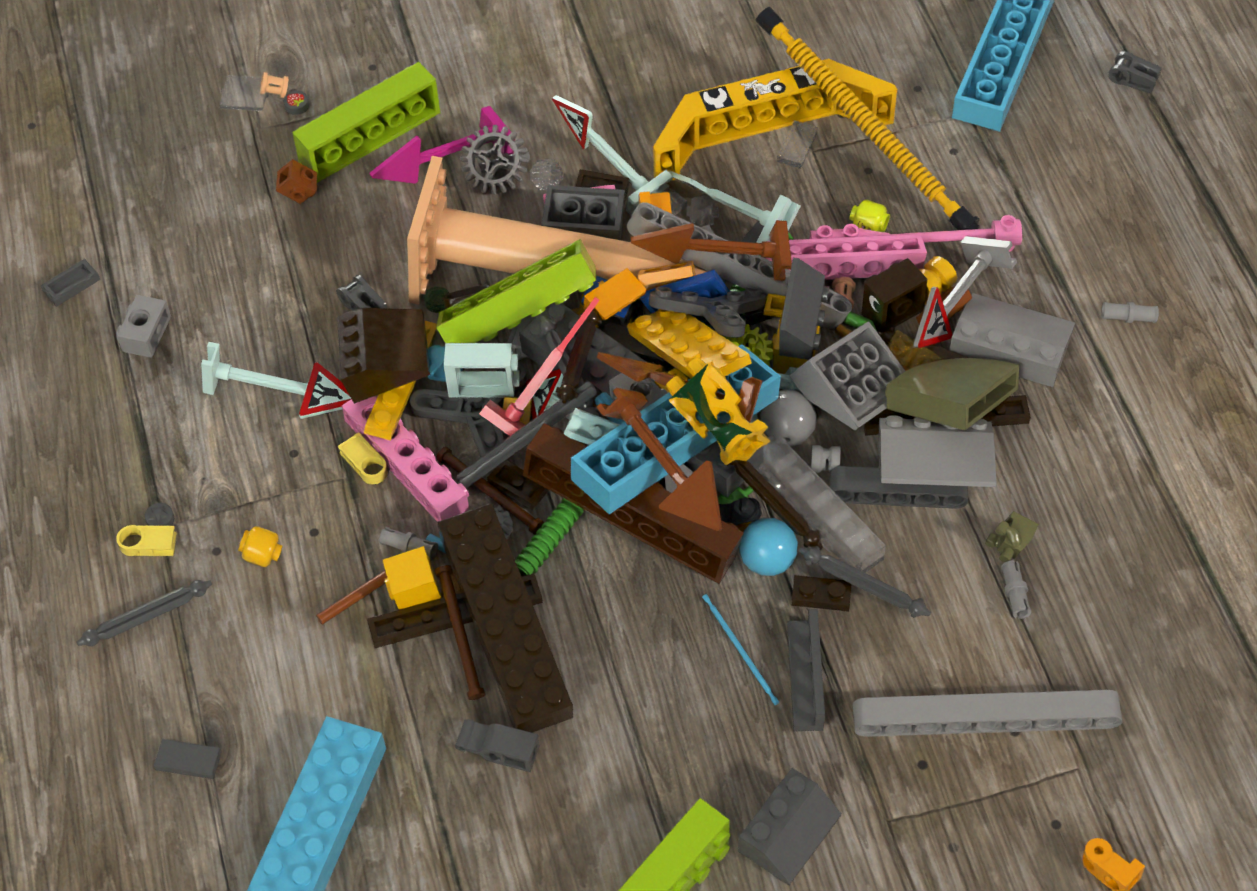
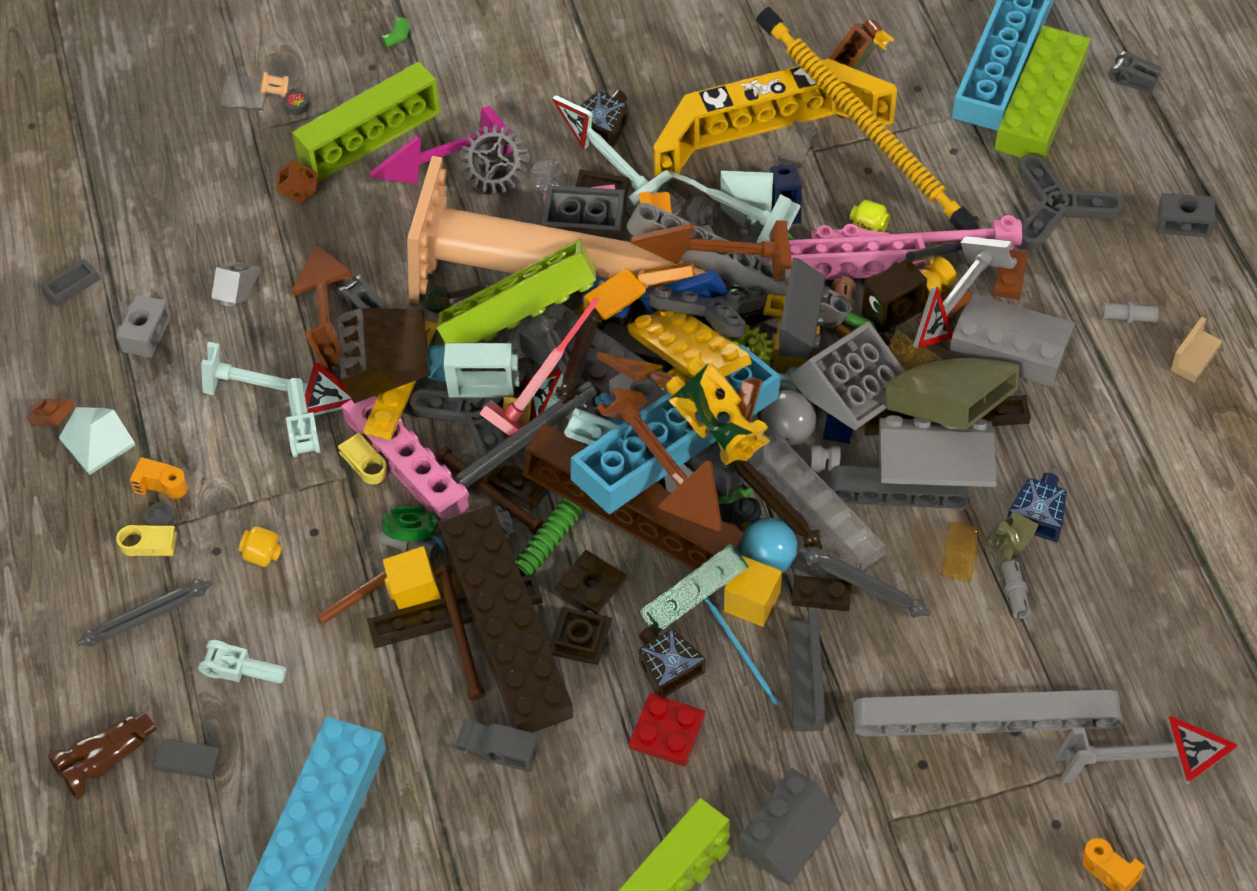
(50, 411): none -> dark orange plate
(95, 437): none -> light aqua slope
(100, 752): none -> reddish brown piece
(159, 478): none -> light orange leg
(232, 662): none -> light aqua connector
(234, 283): none -> light grey slope
(301, 424): none -> light aqua connector
(317, 274): none -> dark orange piece
(399, 33): none -> bright green arm
(409, 523): none -> green tile
(584, 649): none -> dark brown piece
(588, 568): none -> dark brown piece
(609, 114): none -> dark brown torso
(667, 729): none -> red plate
(669, 661): none -> dark brown torso
(694, 588): none -> clear green tile
(749, 187): none -> light aqua slope
(753, 592): none -> yellow head
(788, 184): none -> dark blue torso
(837, 430): none -> clear blue tile
(860, 44): none -> dark orange torso
(934, 251): none -> black bar
(959, 551): none -> clear yellow slope
(1010, 281): none -> dark orange plate
(1042, 93): none -> lime brick
(1042, 504): none -> torso
(1074, 202): none -> dark grey piece
(1186, 215): none -> dark grey brick
(1192, 746): none -> light grey piece
(1195, 352): none -> tan panel

